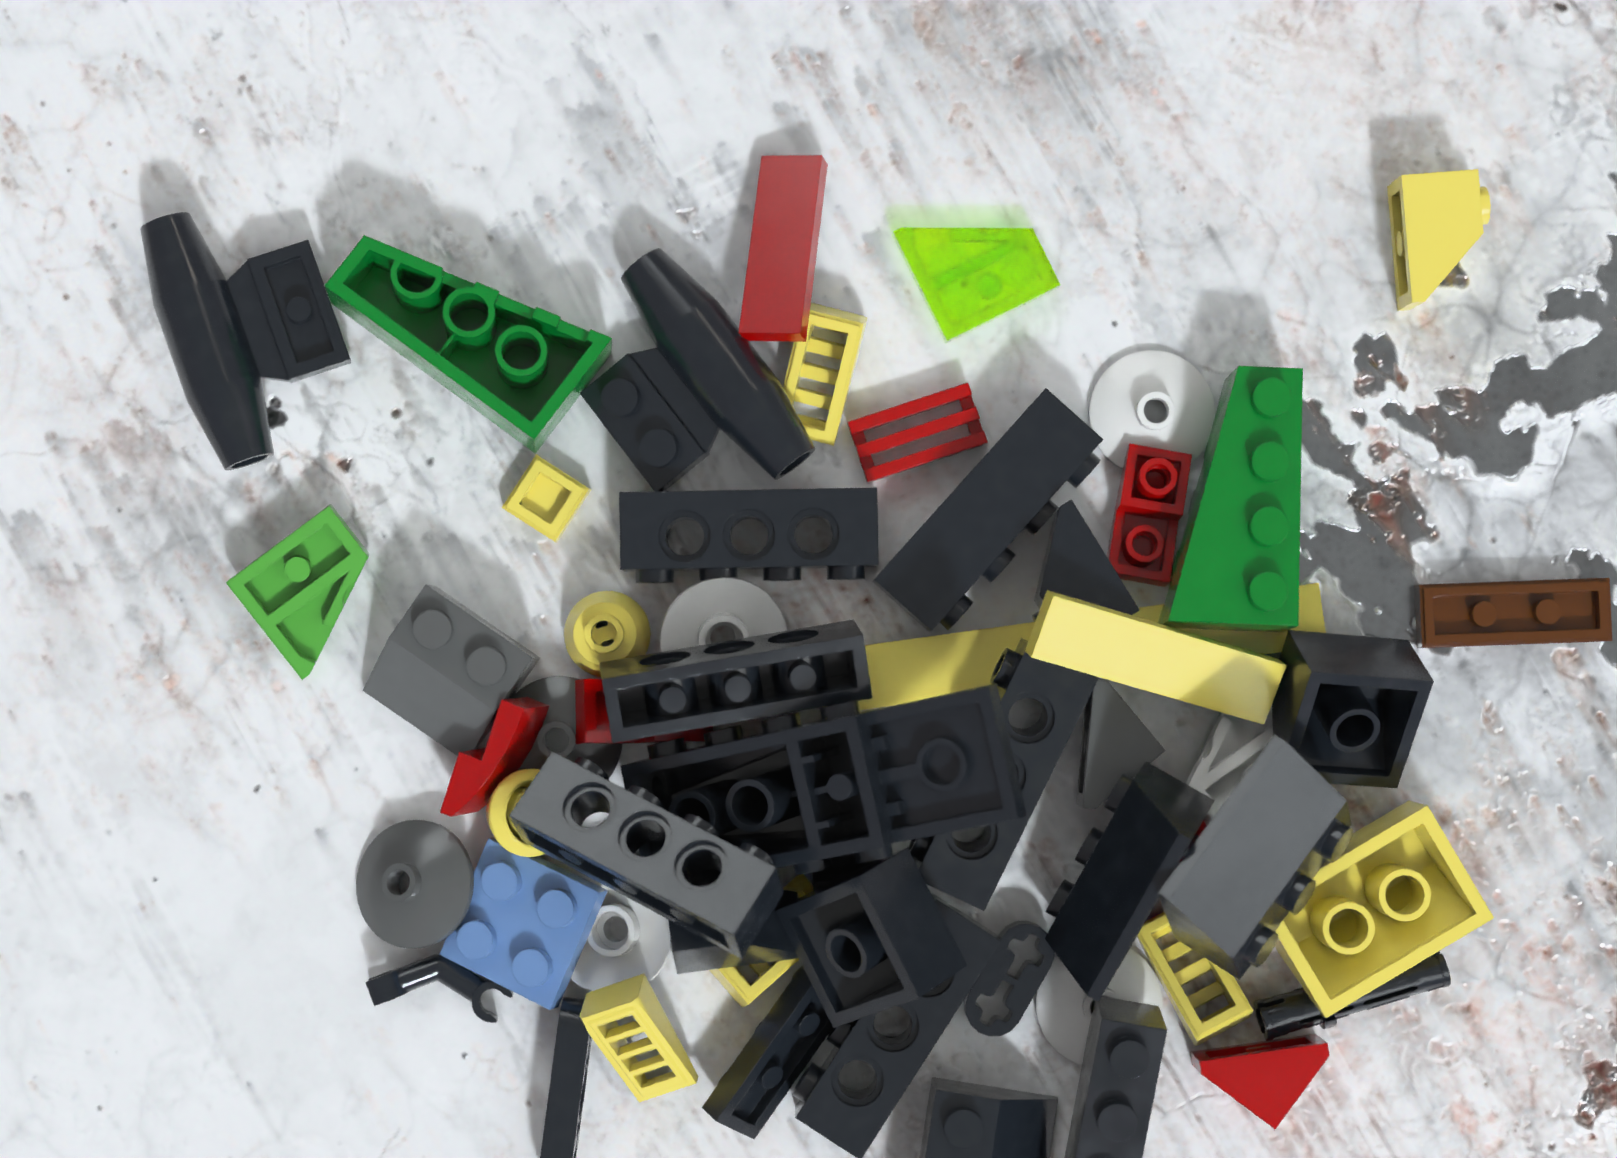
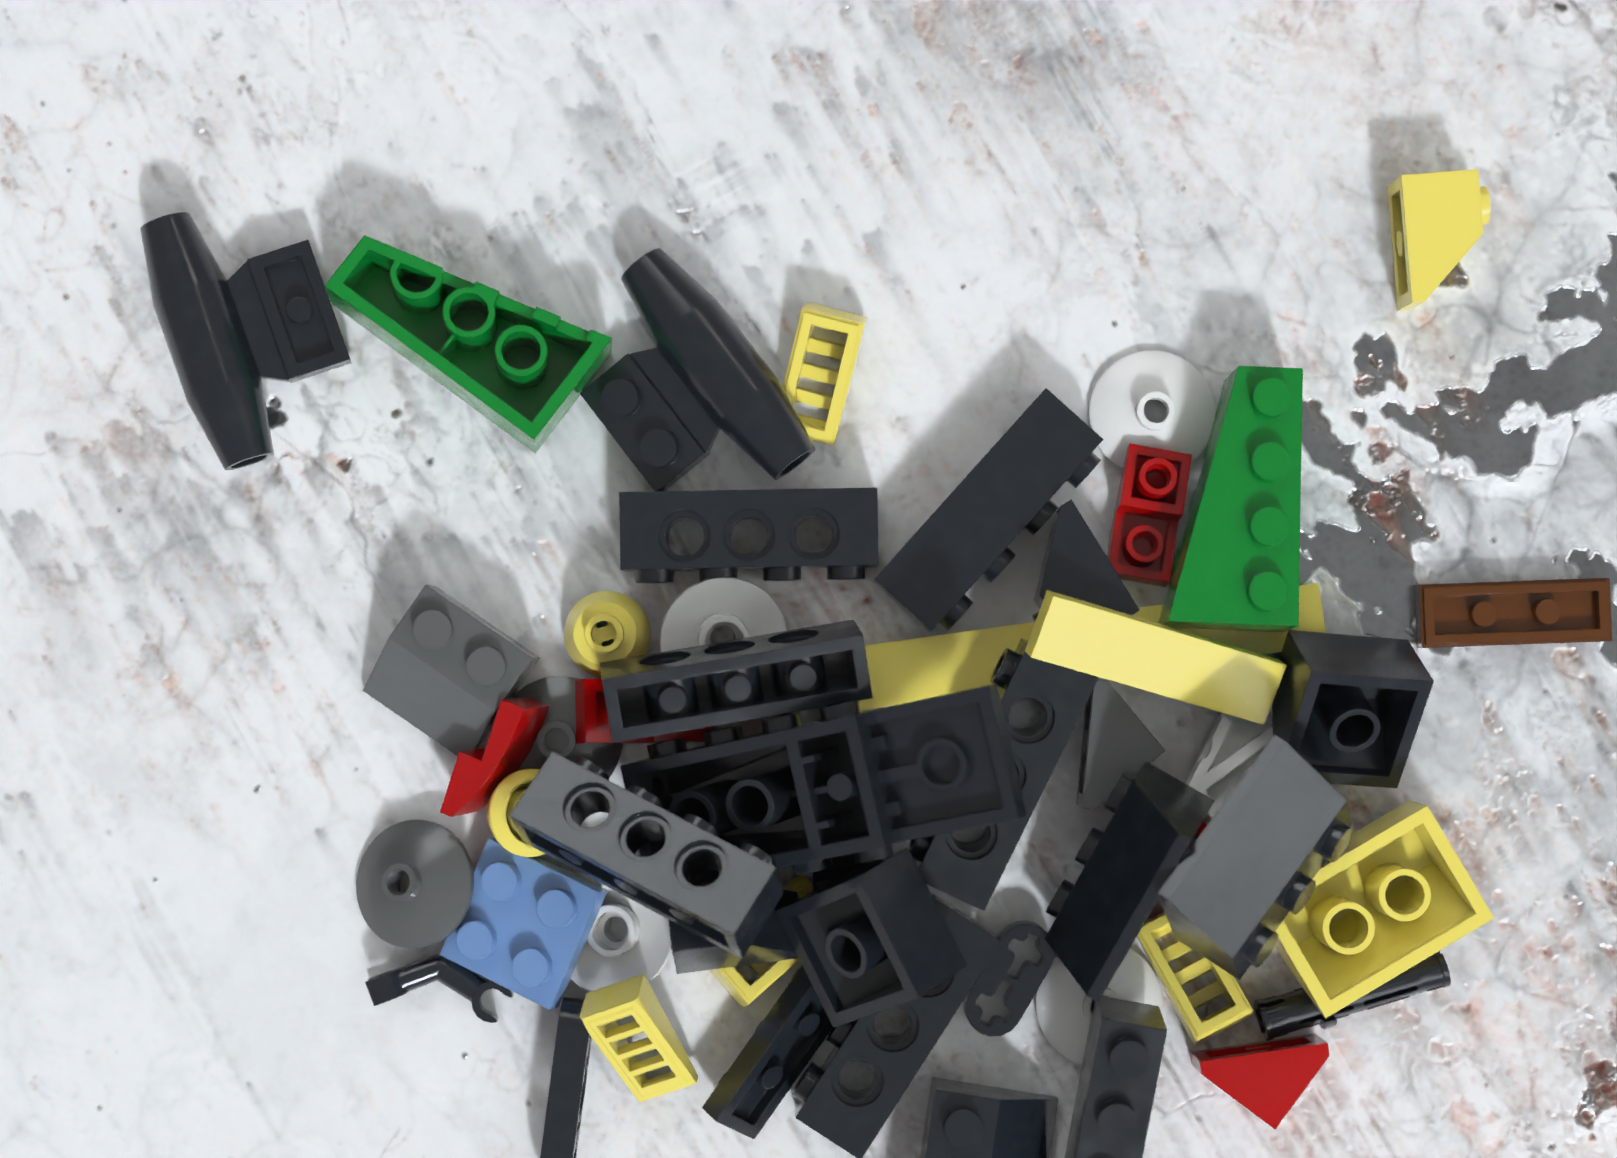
(302, 586): bright green wing -> none
(546, 498): light yellow tile -> none
(783, 248): red tile -> none
(968, 416): red tile -> none
(975, 273): clear neon green wing -> none

